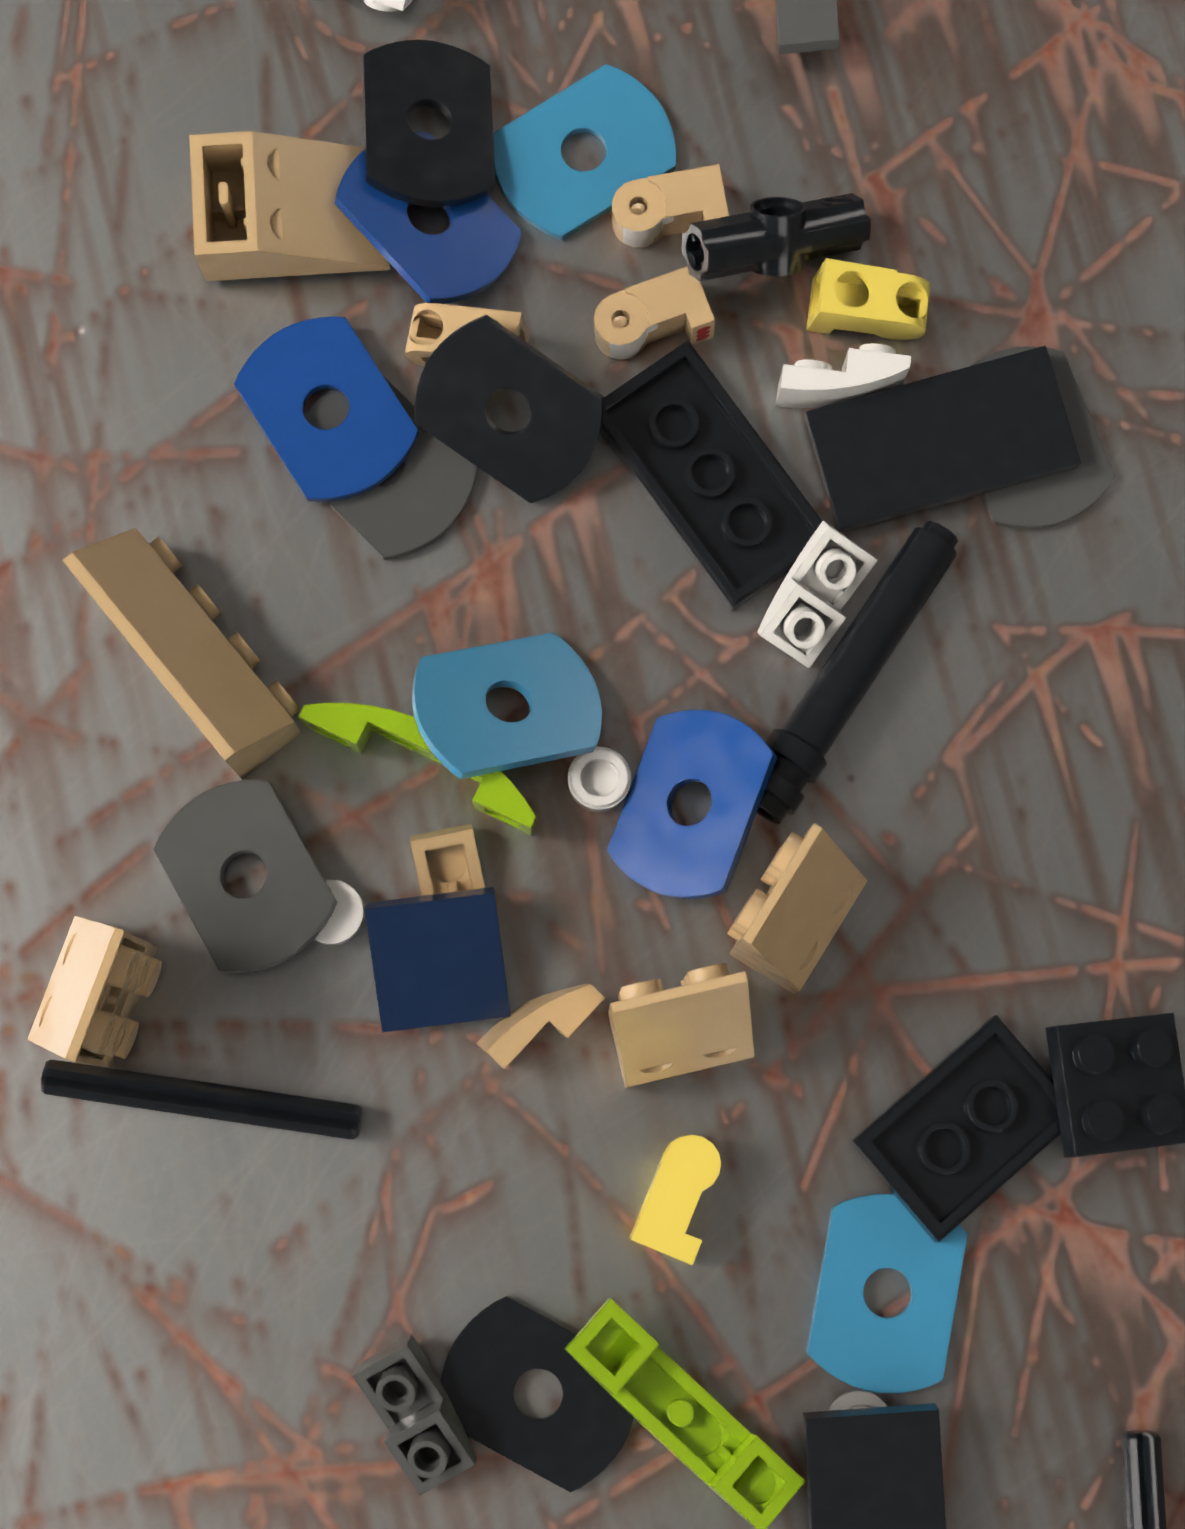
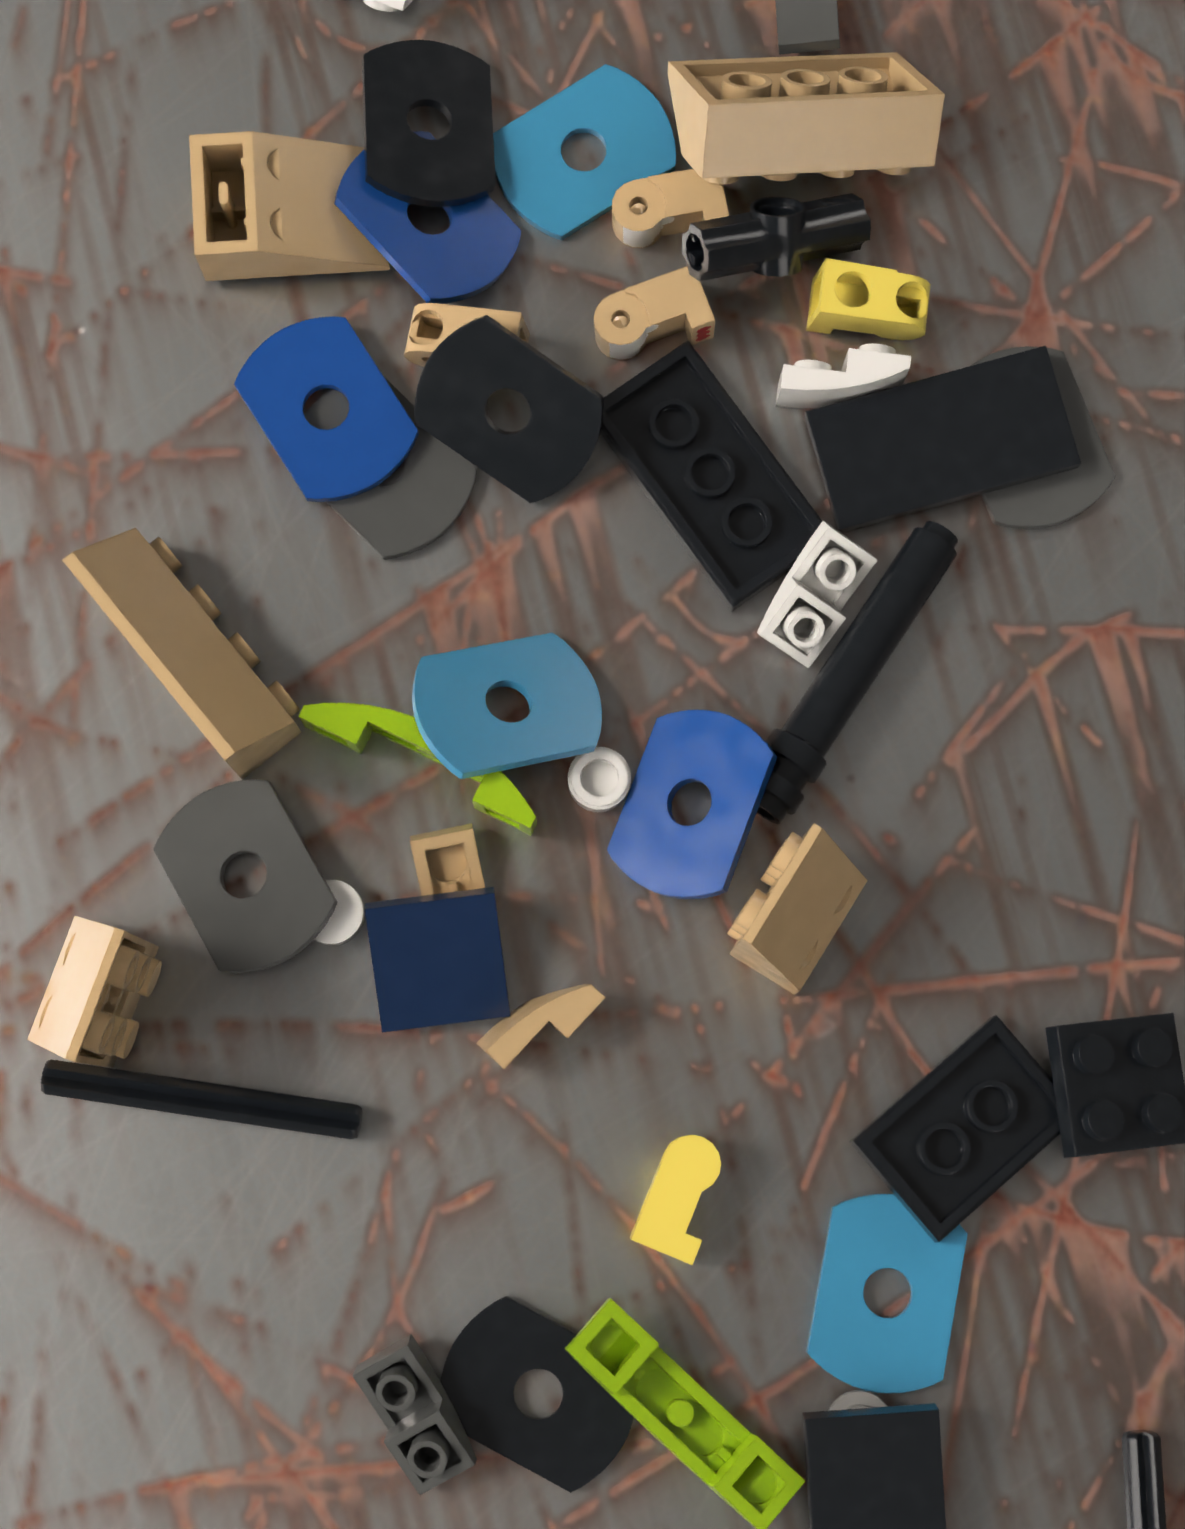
(682, 1027): tan slope -> none
(804, 115): none -> tan slope

